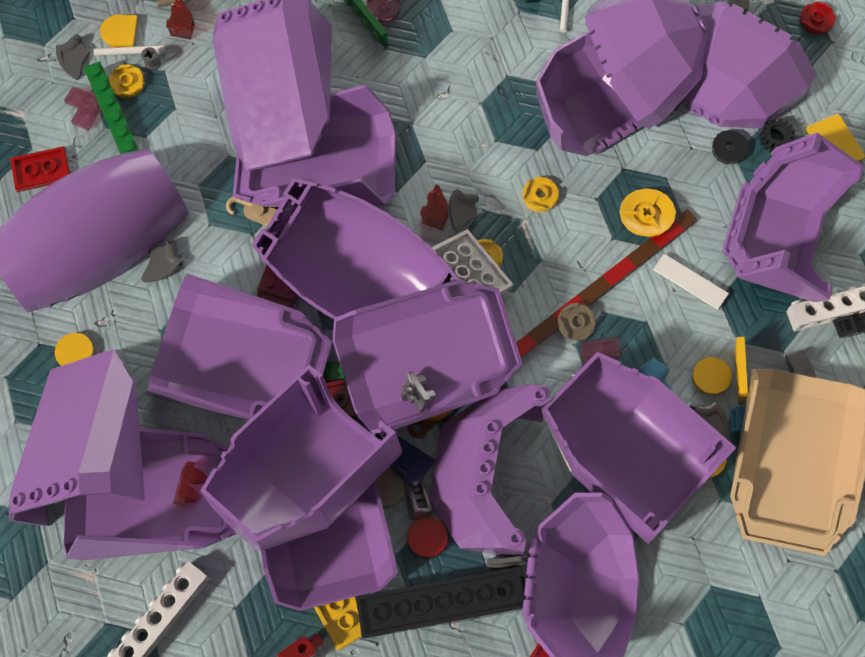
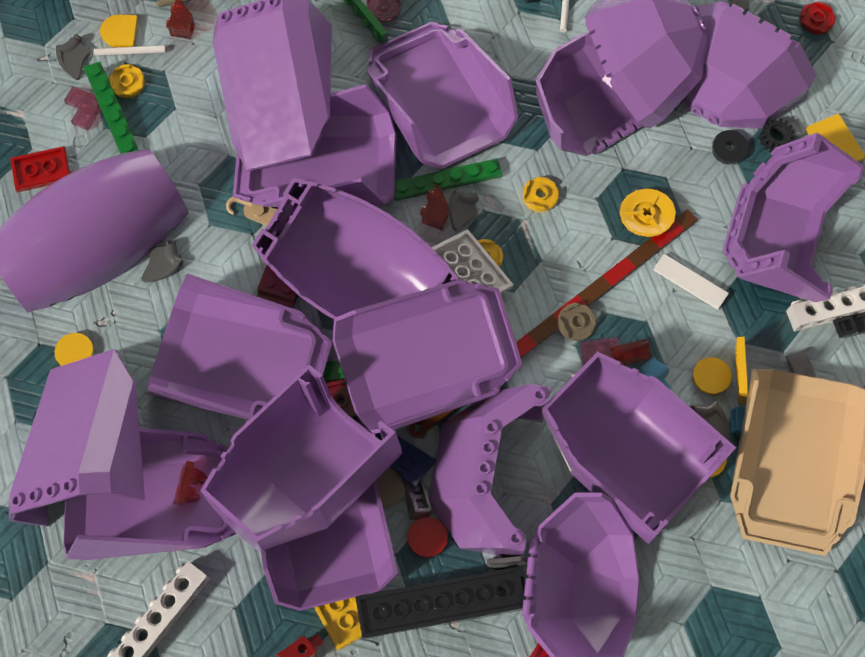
(150, 57): dark grey bush -> none
(414, 391): flat silver hips -> none
(443, 93): none -> medium lavender windscreen
(447, 179): none -> green plate
(632, 352): none -> clear red tile

